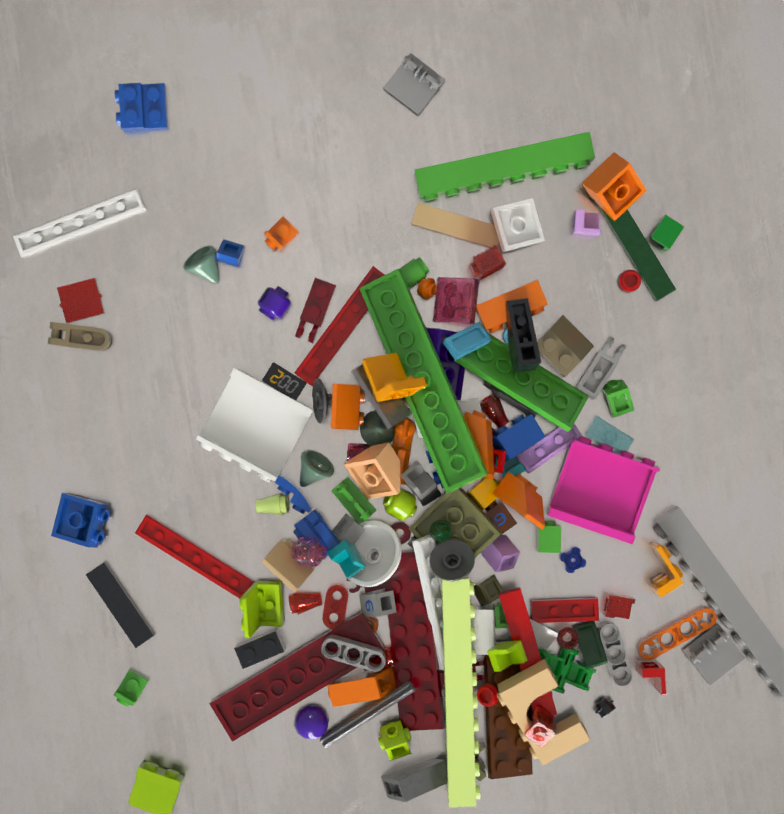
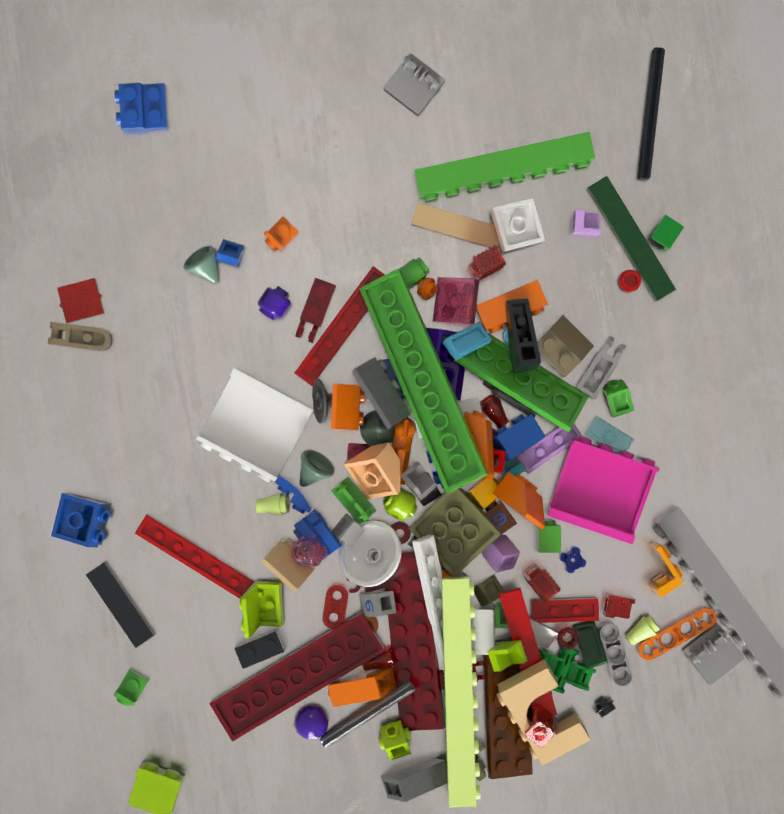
(79, 222): white tile -> none
(284, 381): black sticker -> none
(303, 602): clear red cone -> none
(342, 655): light grey beam -> none
(348, 558): teal panel -> none
(389, 378): light orange bracket -> none
(440, 530): dark green plate -> none
(450, 552): dark grey dish -> none
(487, 695): red plate -> none
(542, 582): none -> clear red brick
(614, 186): orange slope -> none
(643, 630): none -> yellowish green cone
(651, 113): none -> black axle
(654, 670): red panel -> none

